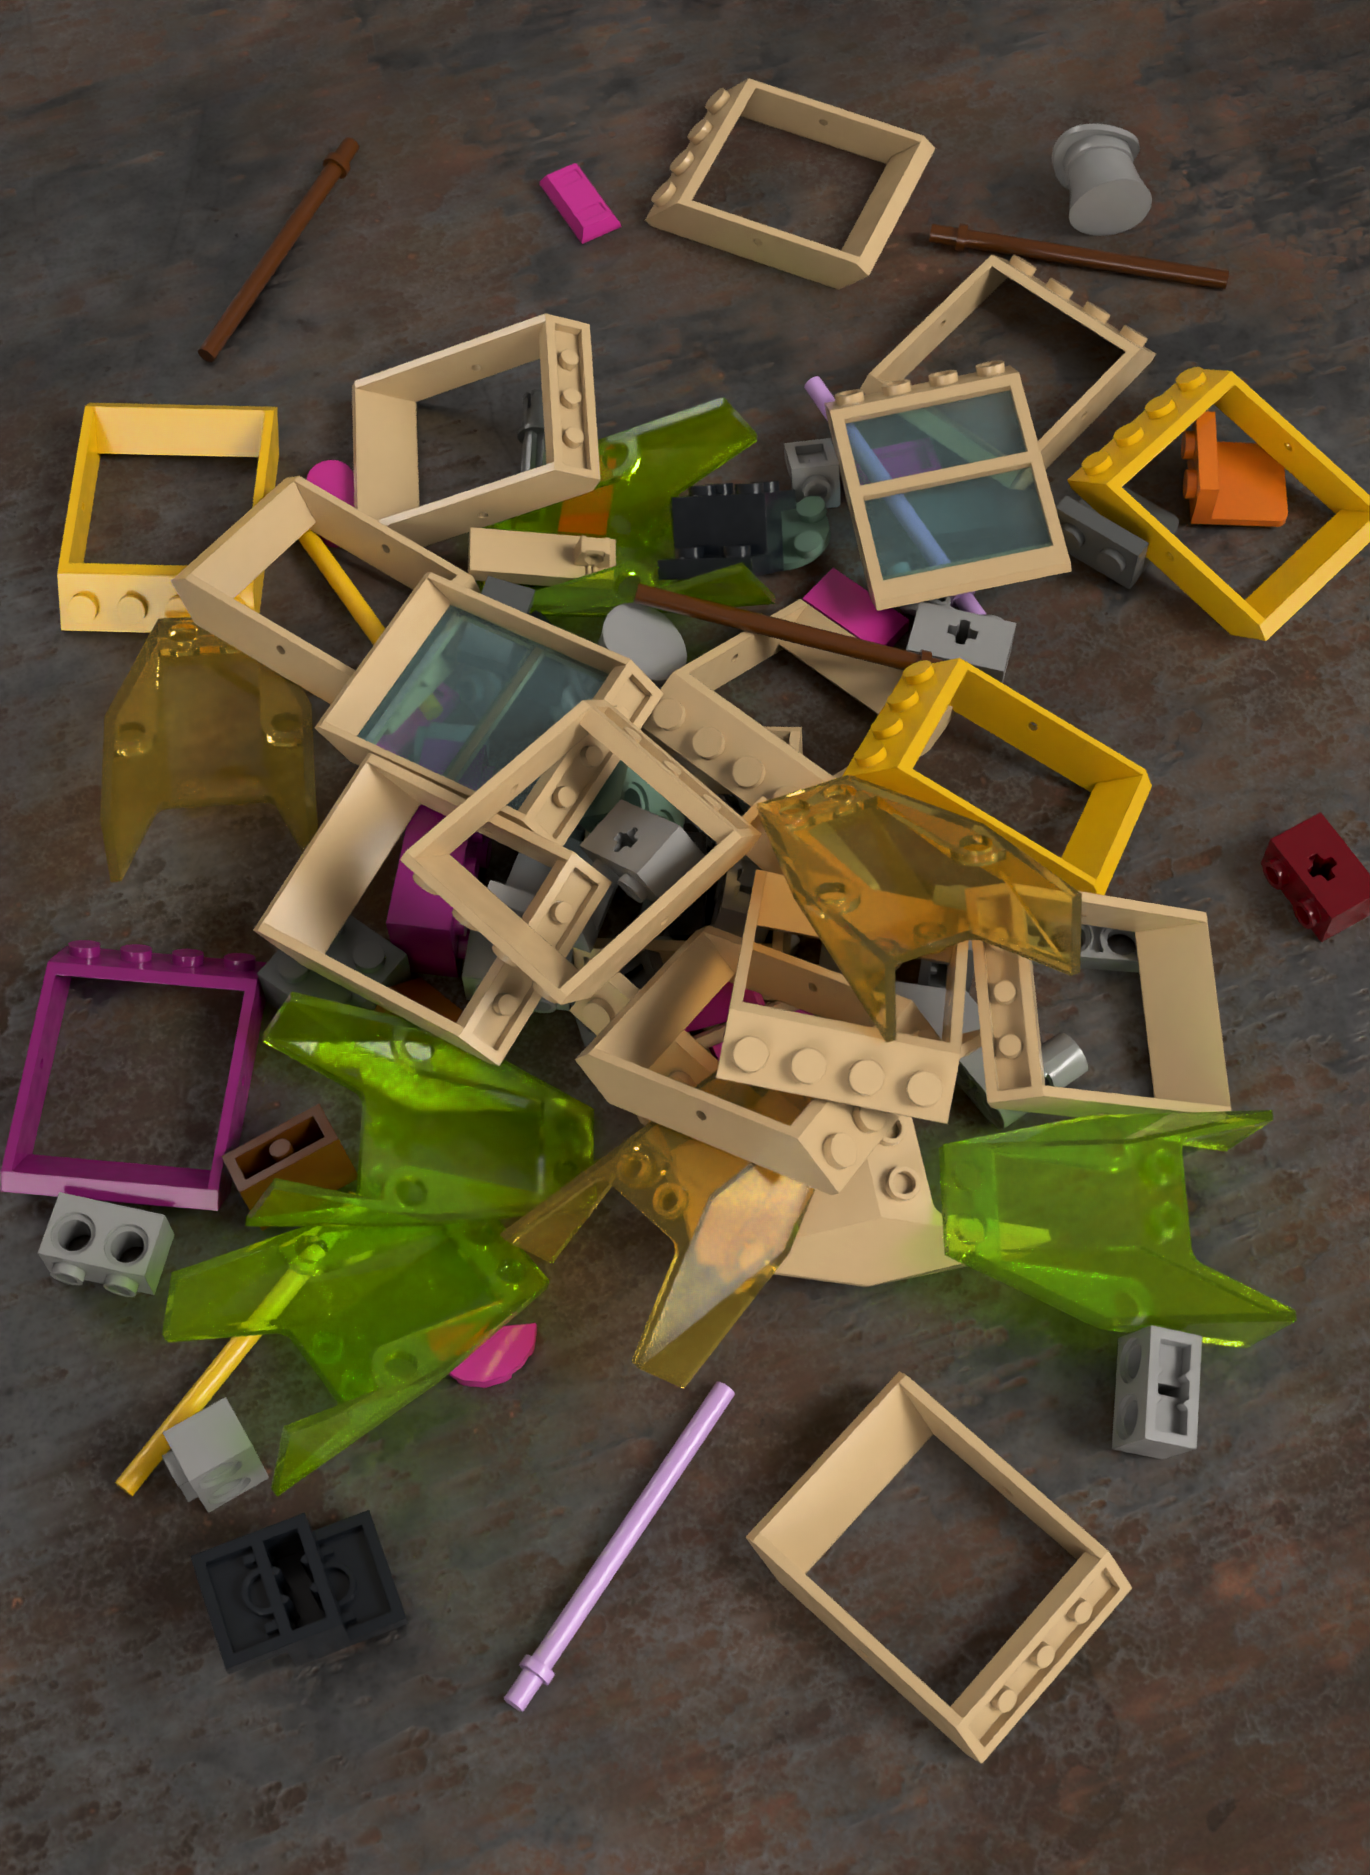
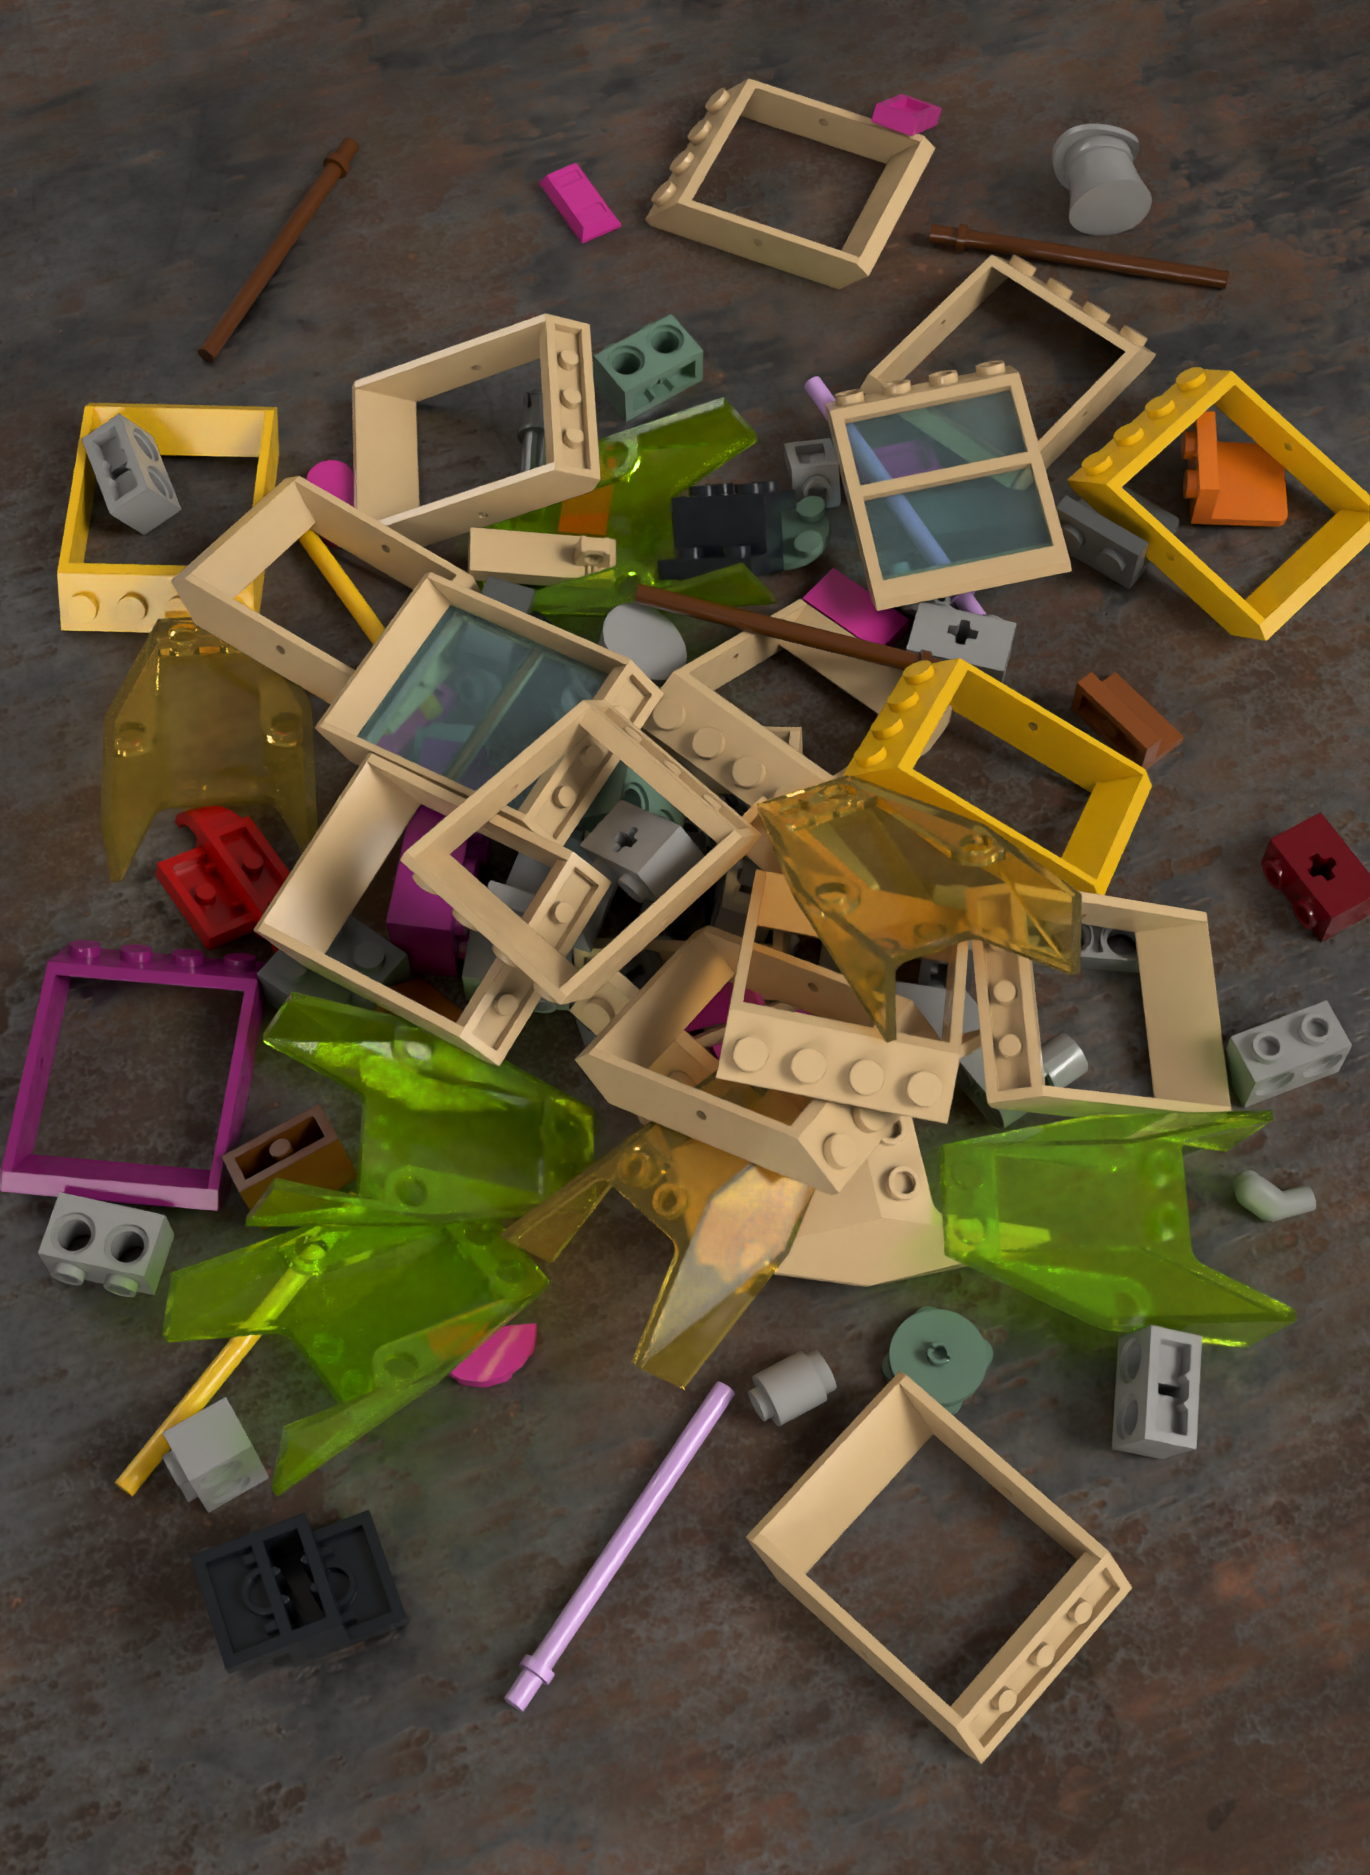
(131, 474): none -> light grey brick
(225, 878): none -> red plate
(648, 367): none -> sand green brick
(791, 1387): none -> light grey brick
(906, 114): none -> dark pink tile
(940, 1355): none -> sand green piece
(1124, 719): none -> dark orange panel
(1268, 1201): none -> light grey arm
(1285, 1053): none -> light grey brick

